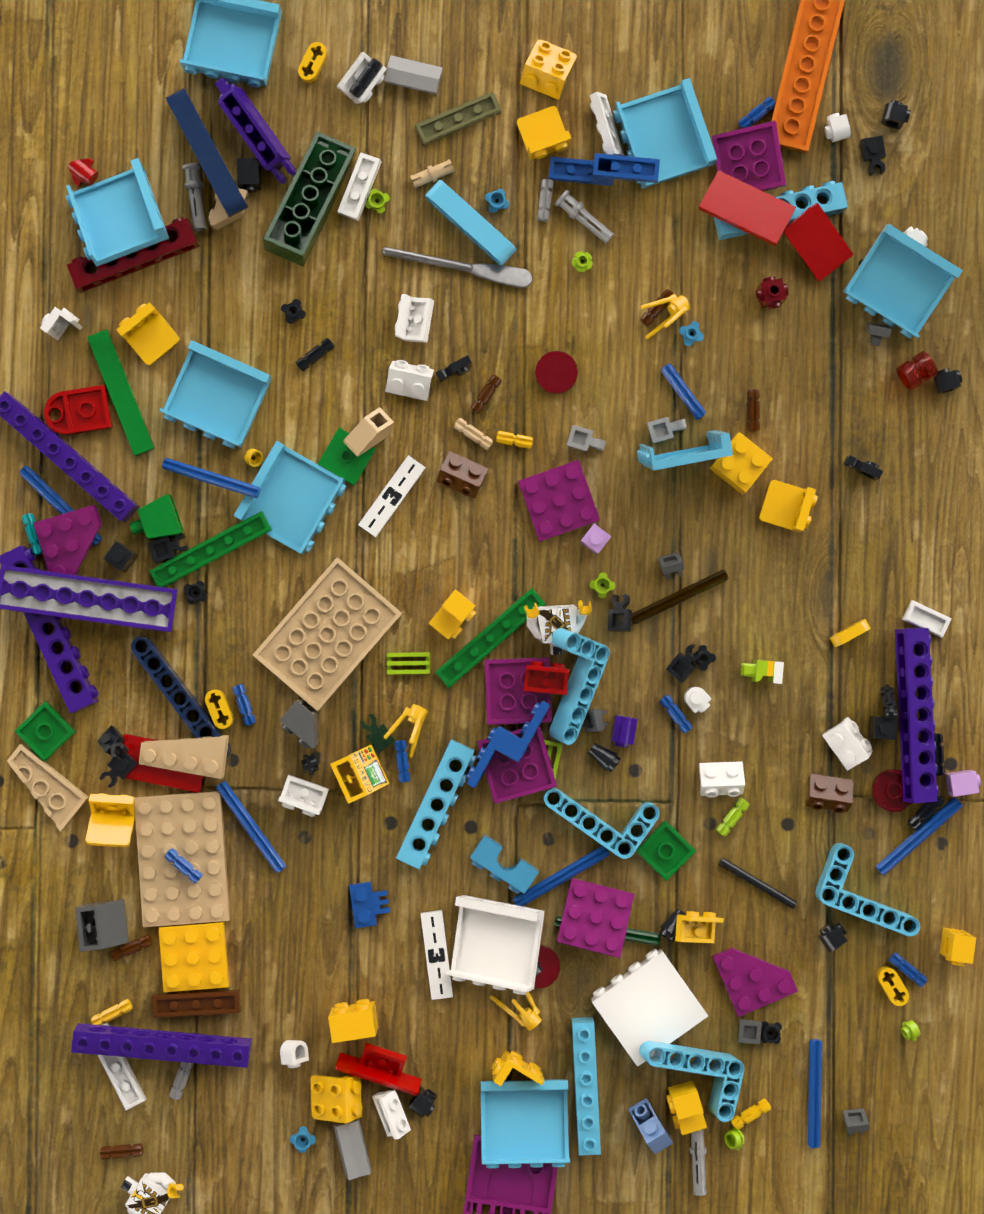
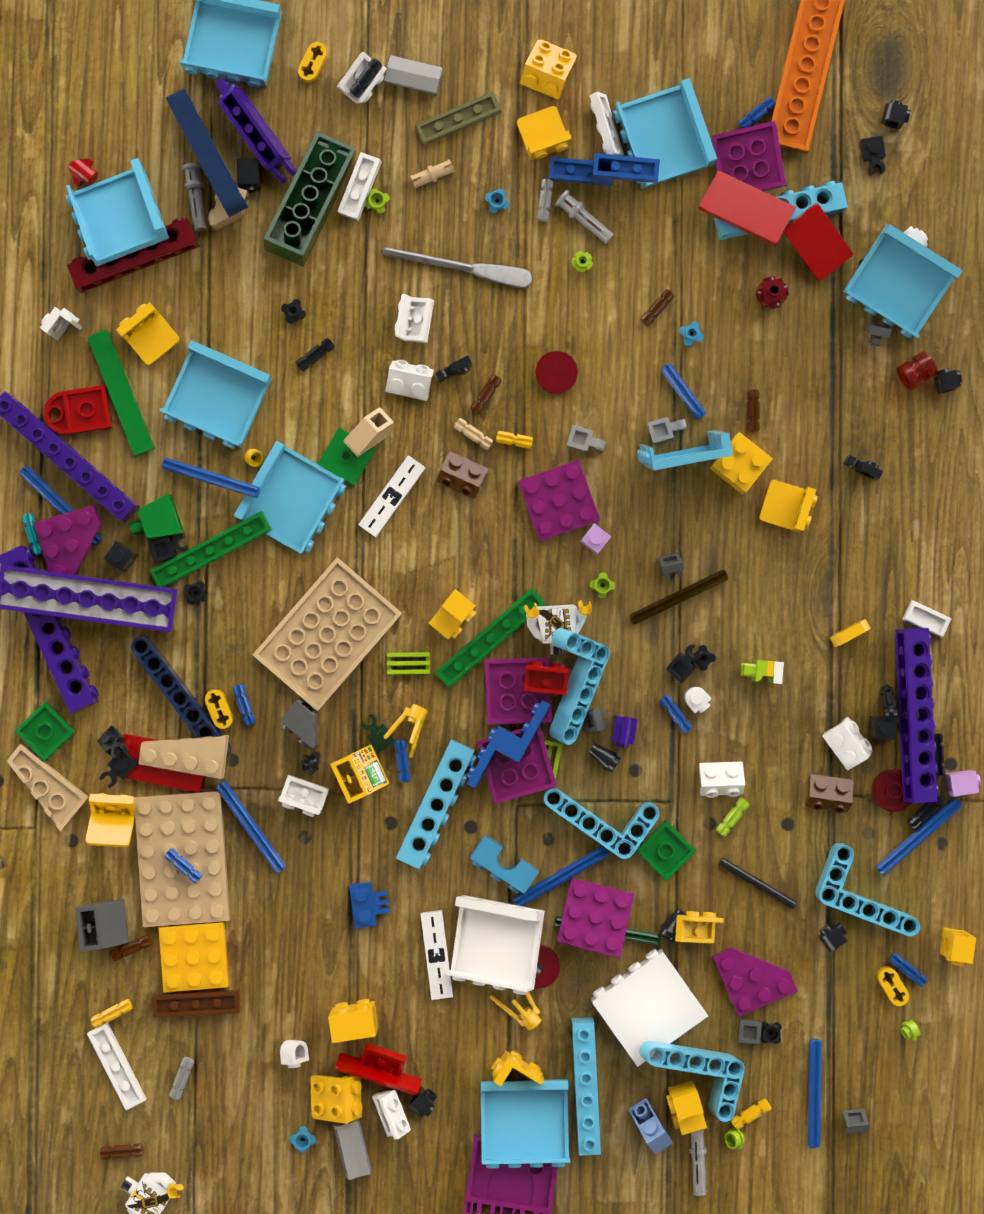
(161, 1045): dark purple brick -> none
(470, 222): medium azure beam -> none
(620, 618): black plate -> none
(677, 307): yellow plant -> none
(837, 127): white plate -> none

